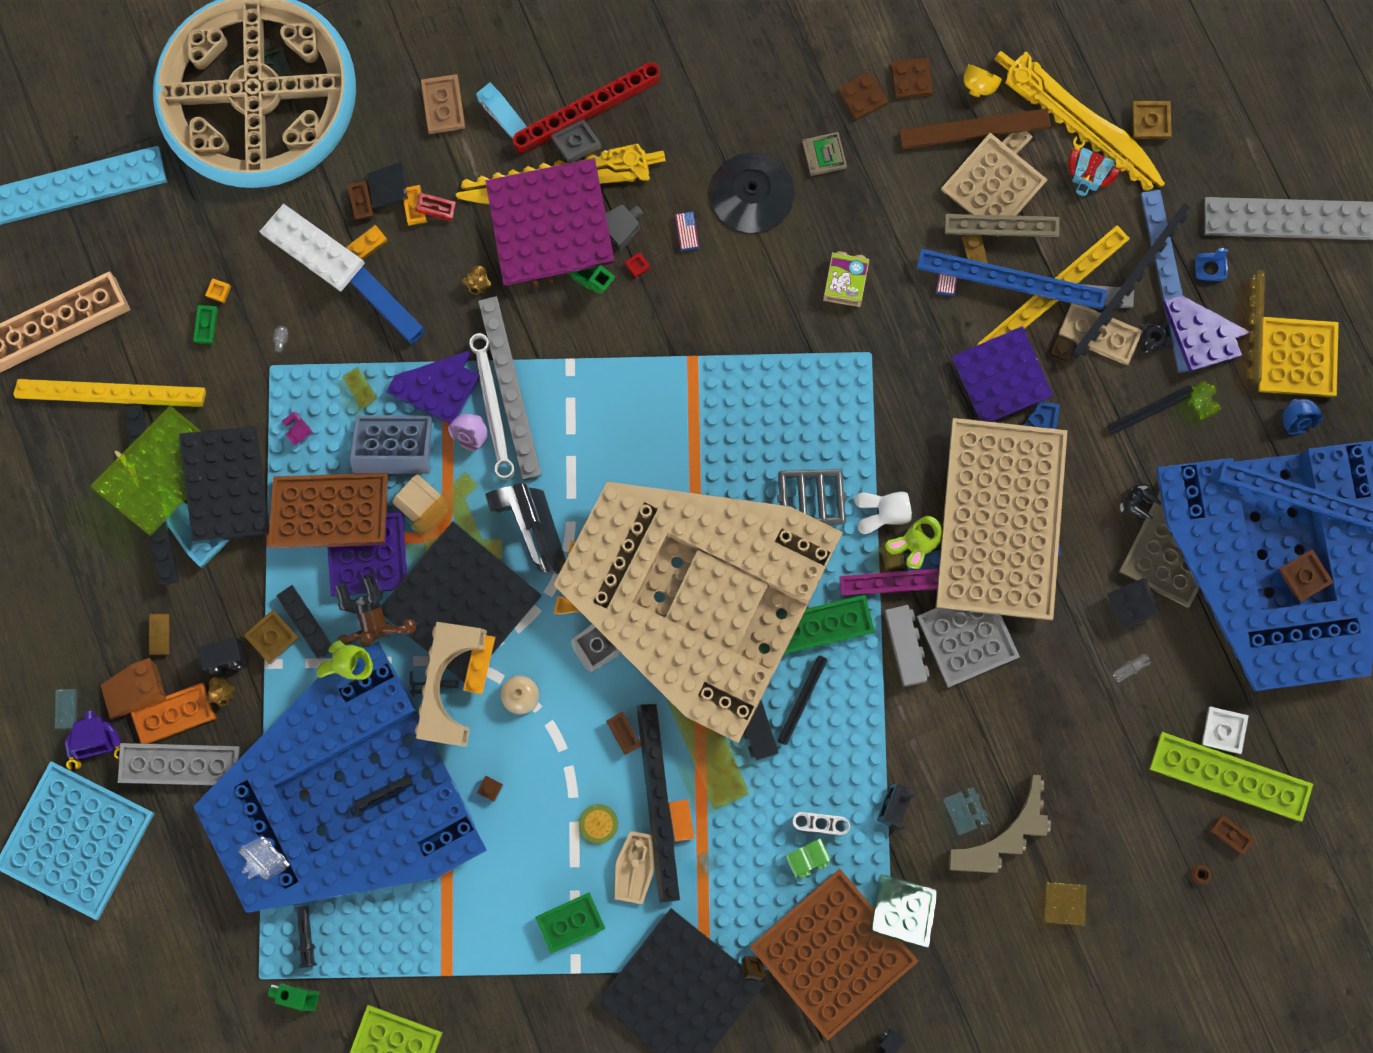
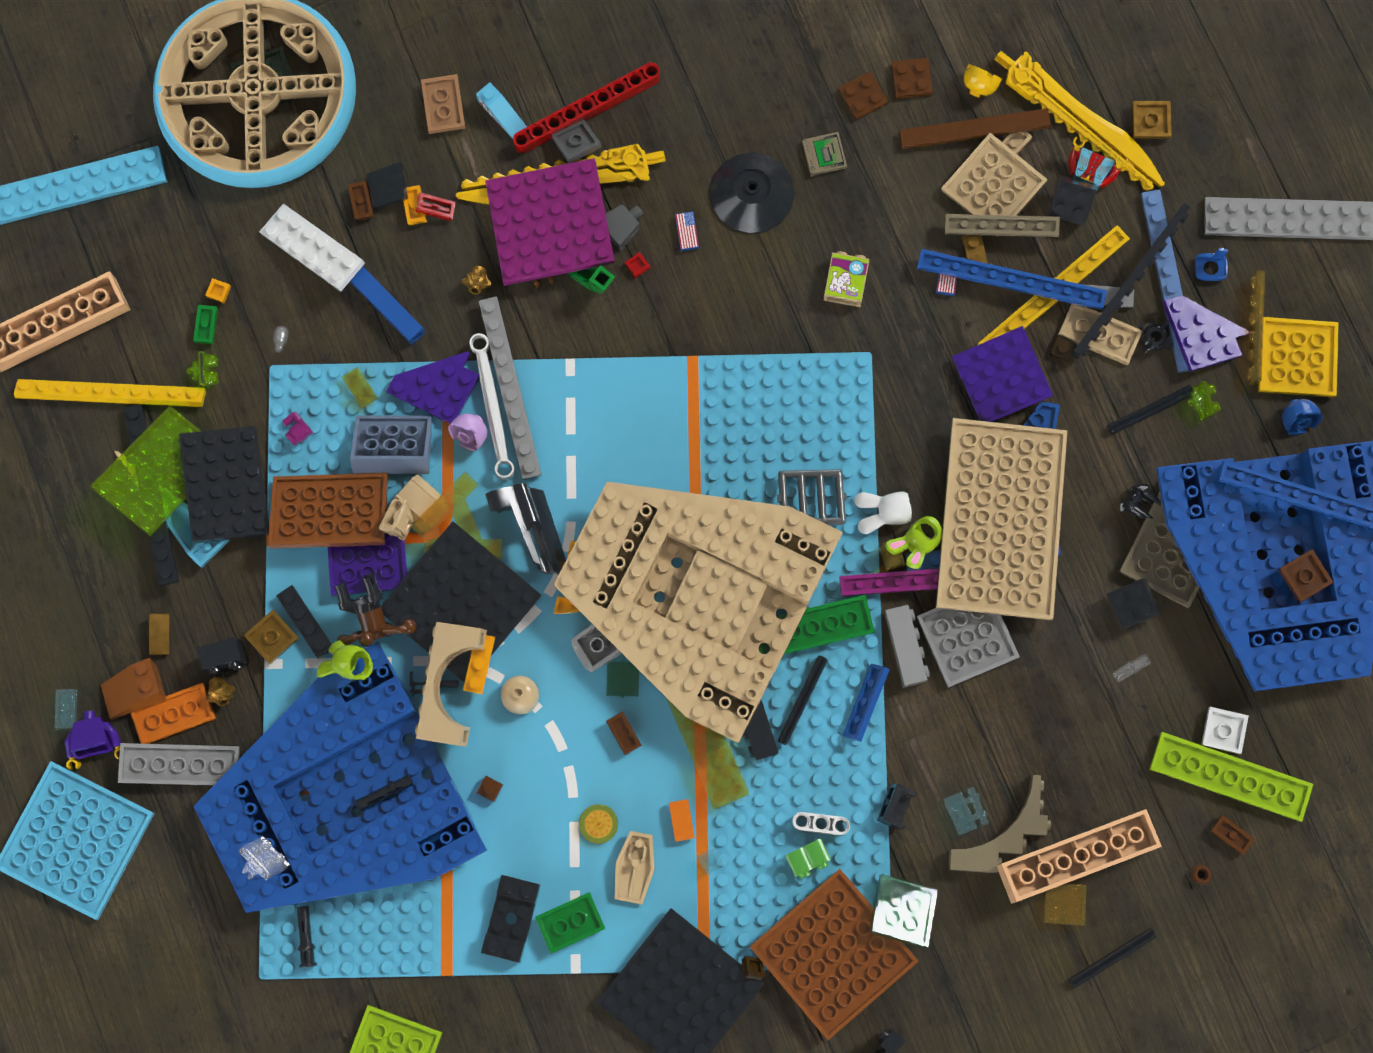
(205, 362): none -> clear neon green hips
(294, 996): green torso -> none
(367, 243): light orange plate -> none
(397, 519): none -> tan piece
(504, 939): none -> black piece
(622, 679): none -> clear green piece
(658, 803): black plate -> none
(866, 702): none -> blue plate
(1072, 200): none -> black brick
(1078, 856): none -> light nougat brick
(1112, 958): none -> black axle

